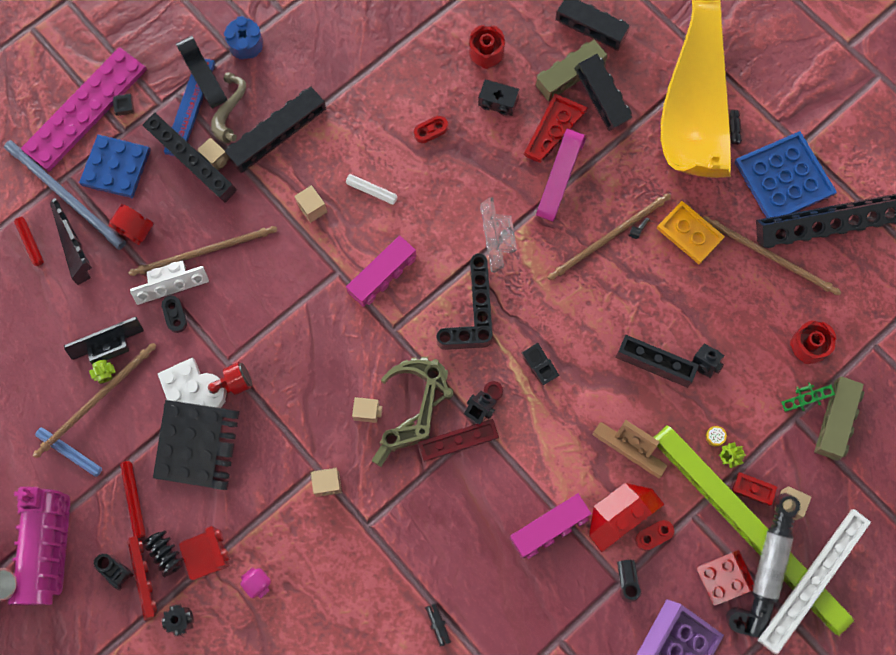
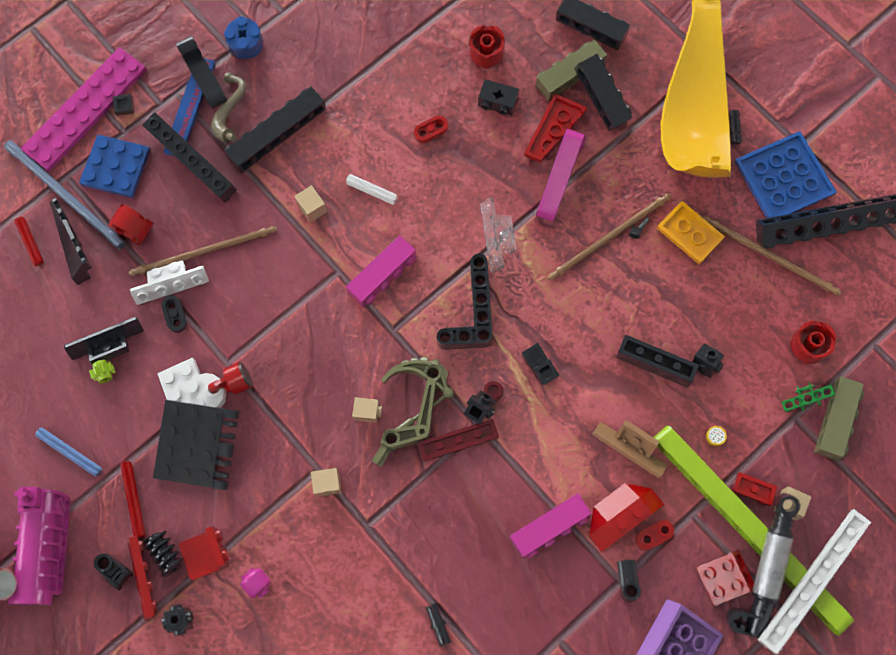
(45, 446): medium nougat hose -> none
(213, 154): tan brick -> none
(732, 455): lime gear -> none

